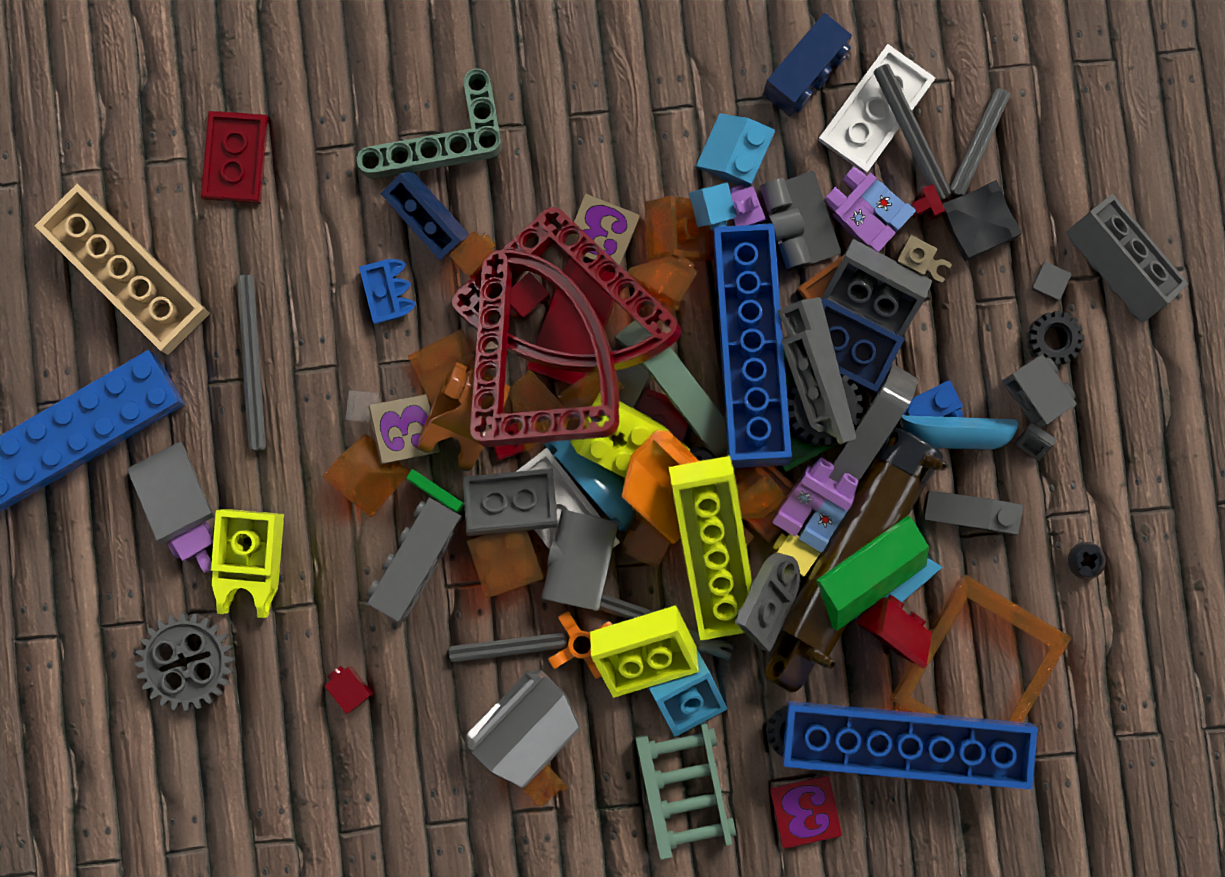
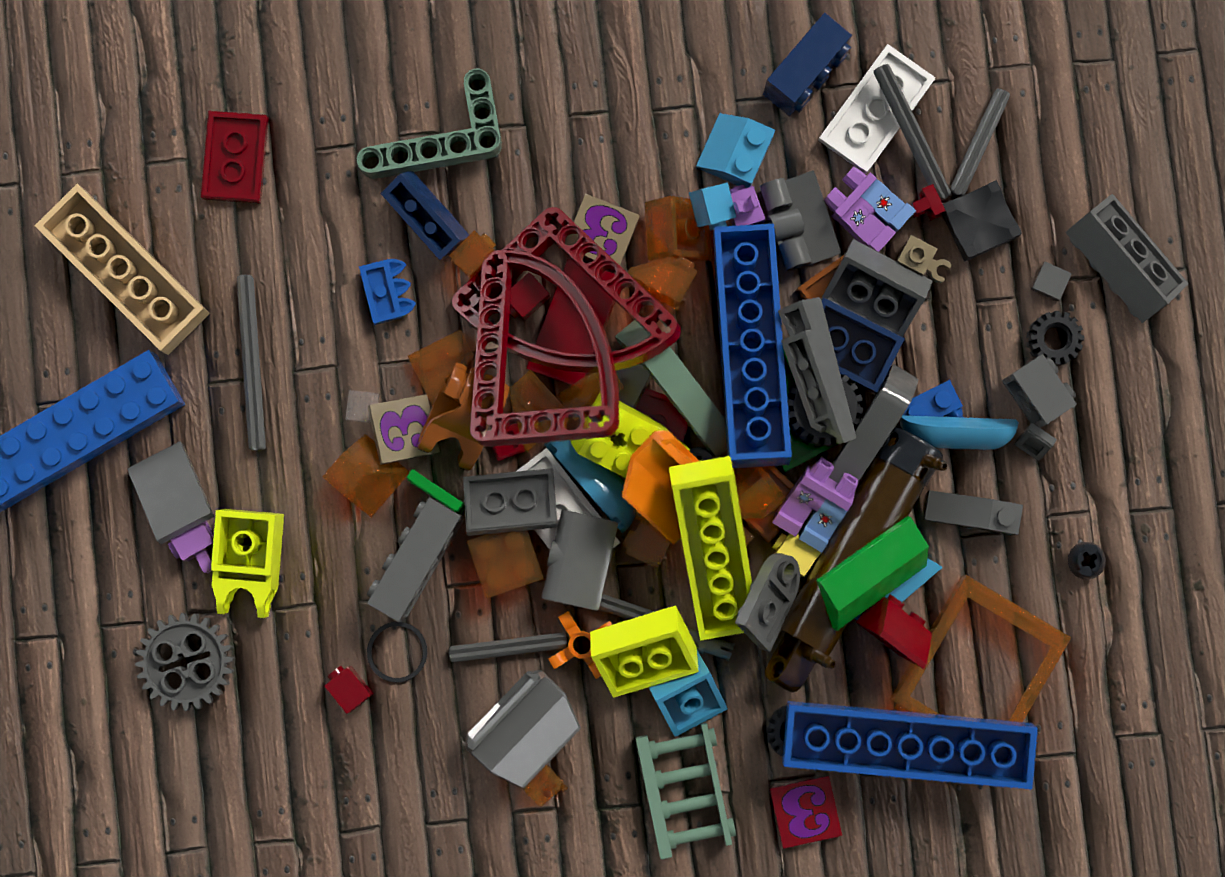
(369, 651): none -> black piece

